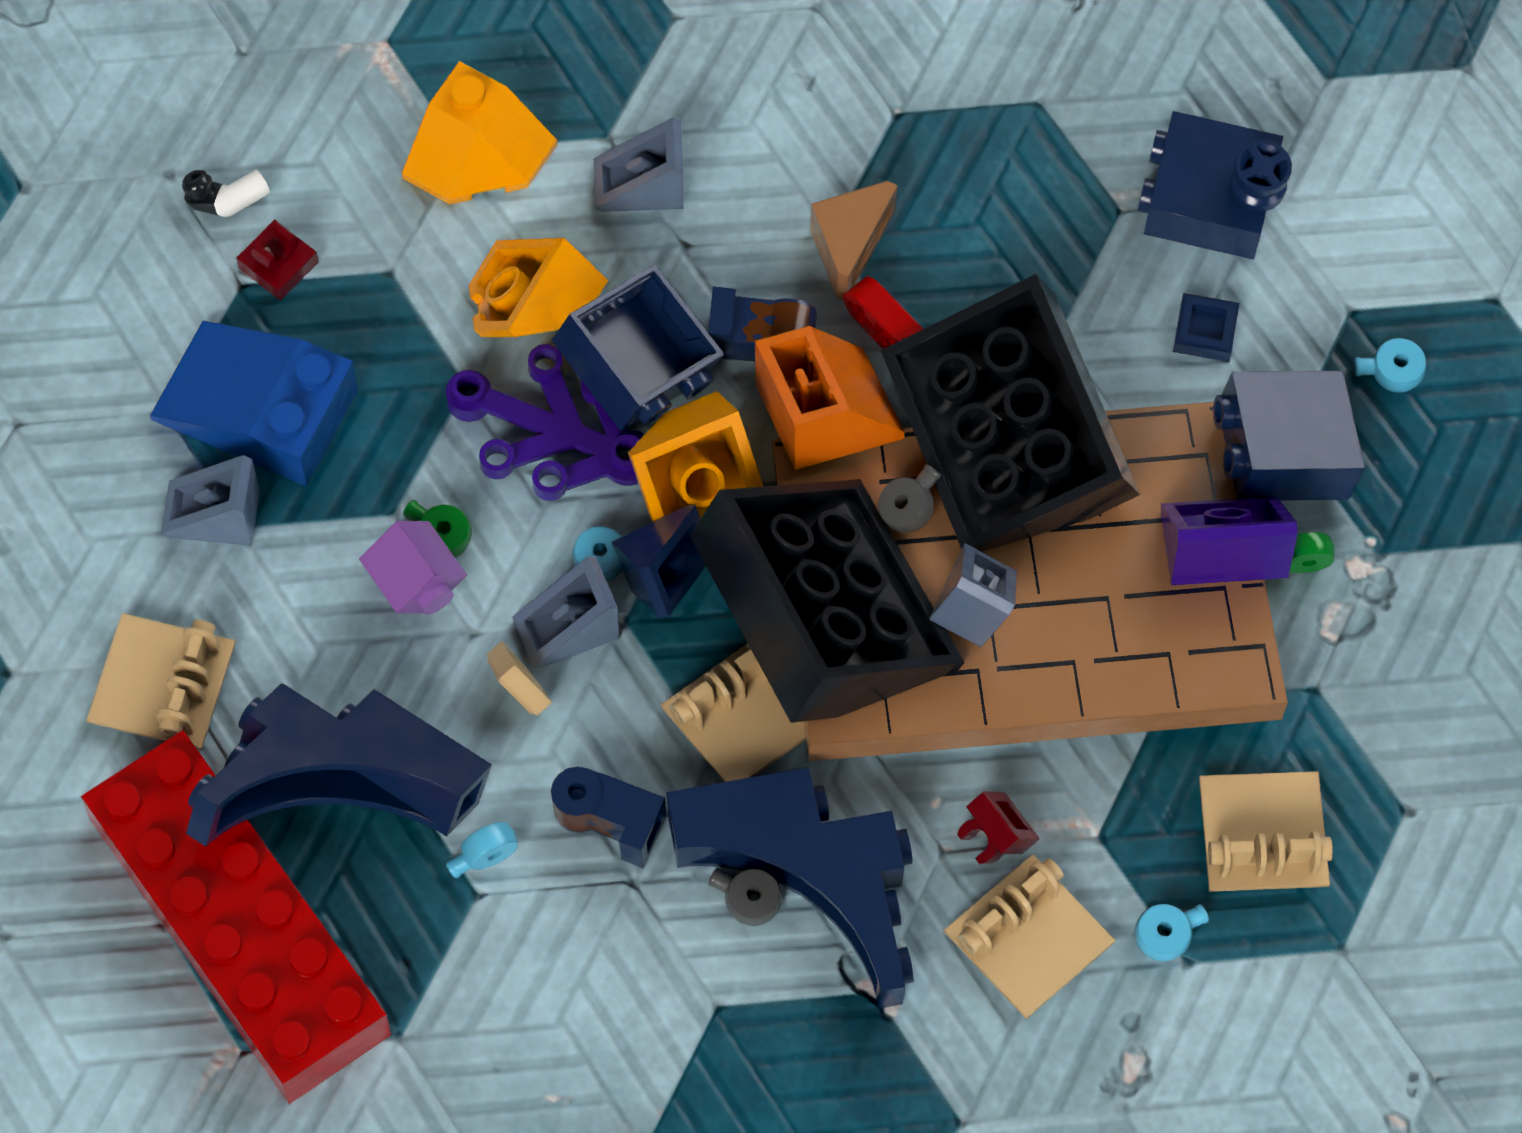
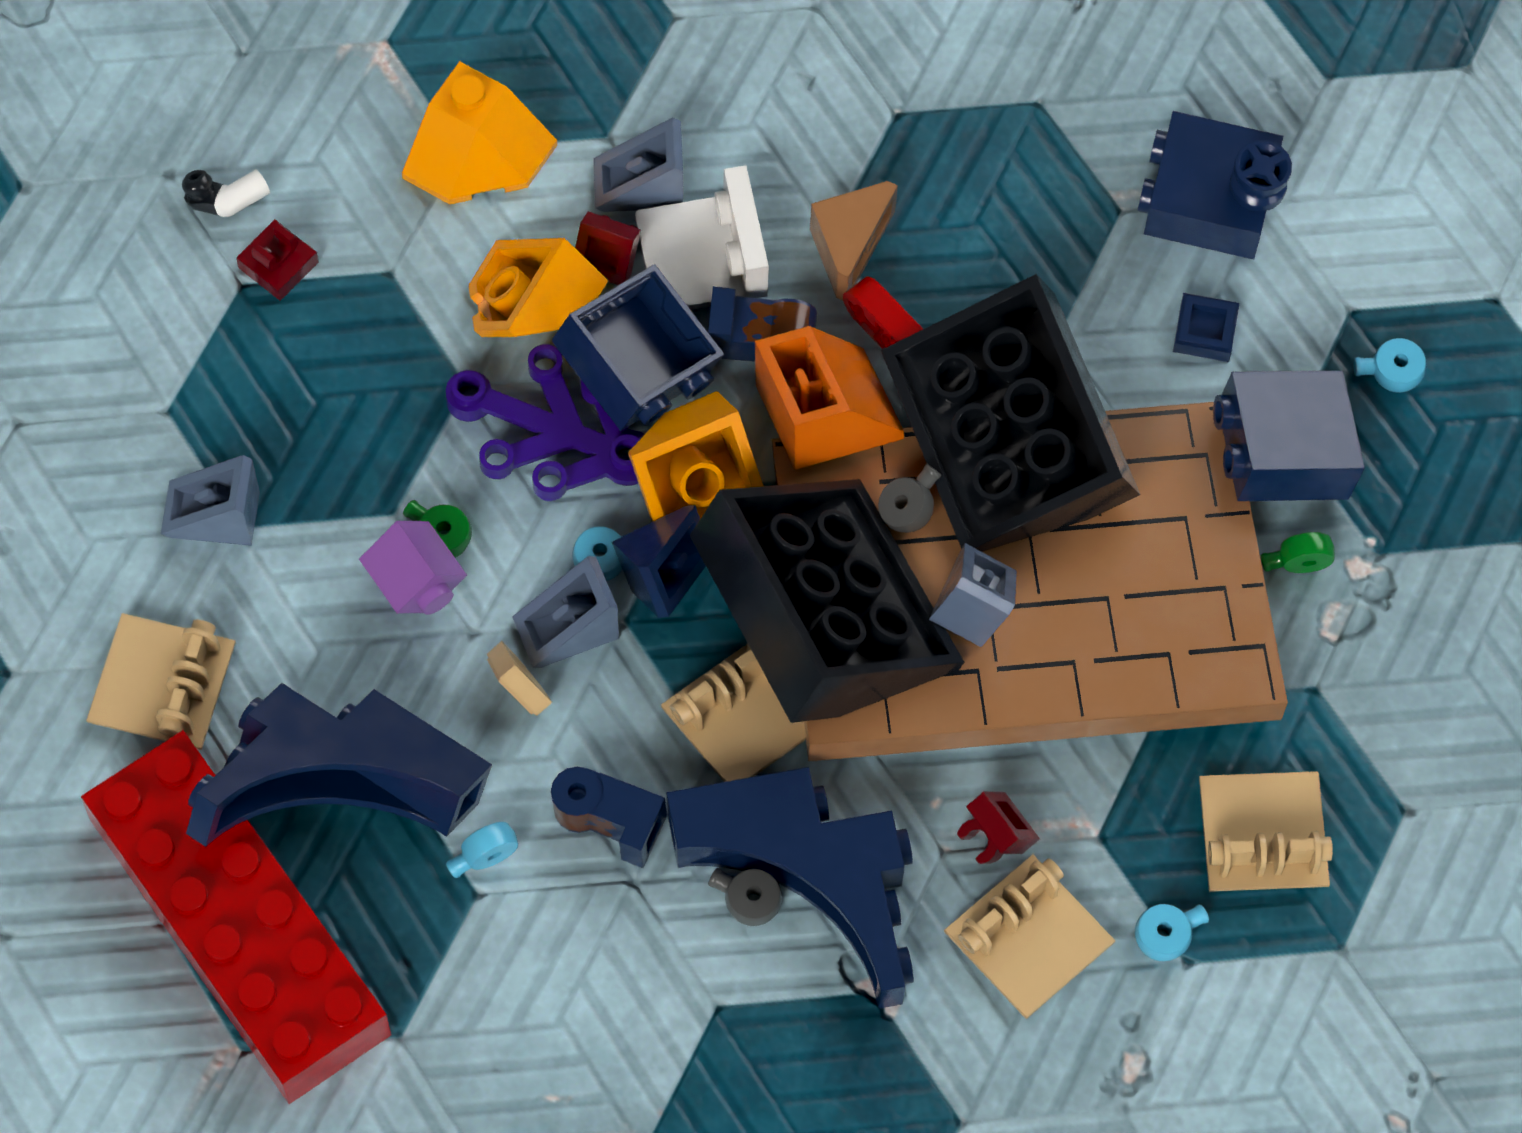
(259, 397): blue slope -> none
(608, 246): none -> dark red tile
(708, 243): none -> white bracket
(1228, 540): dark purple slope -> none

